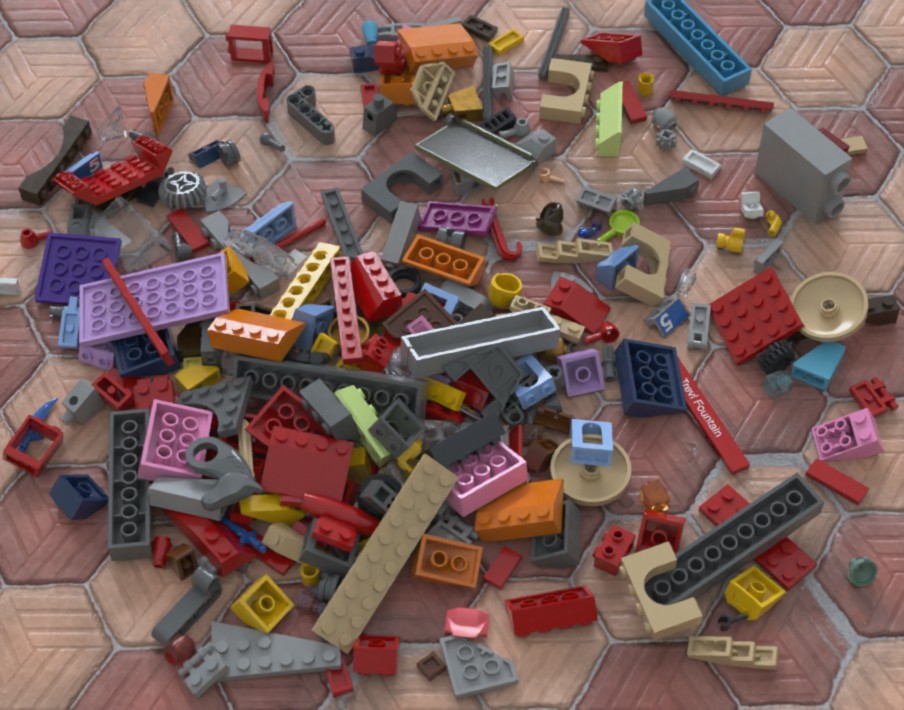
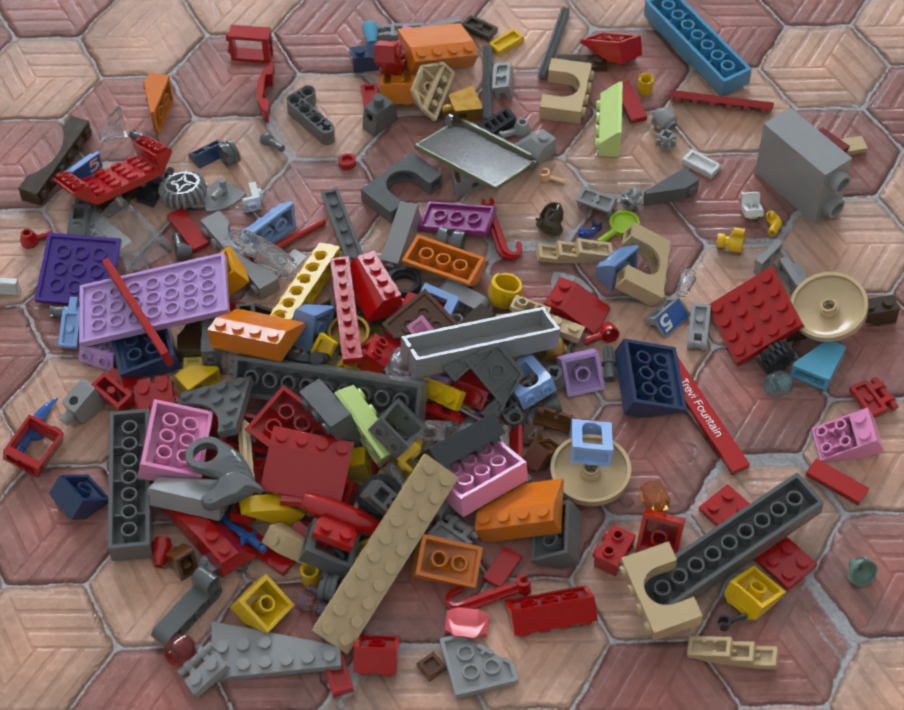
(254, 201): none -> white bracket
(347, 161): none -> red tile
(520, 586): none -> red piece
(791, 273): none -> light grey panel

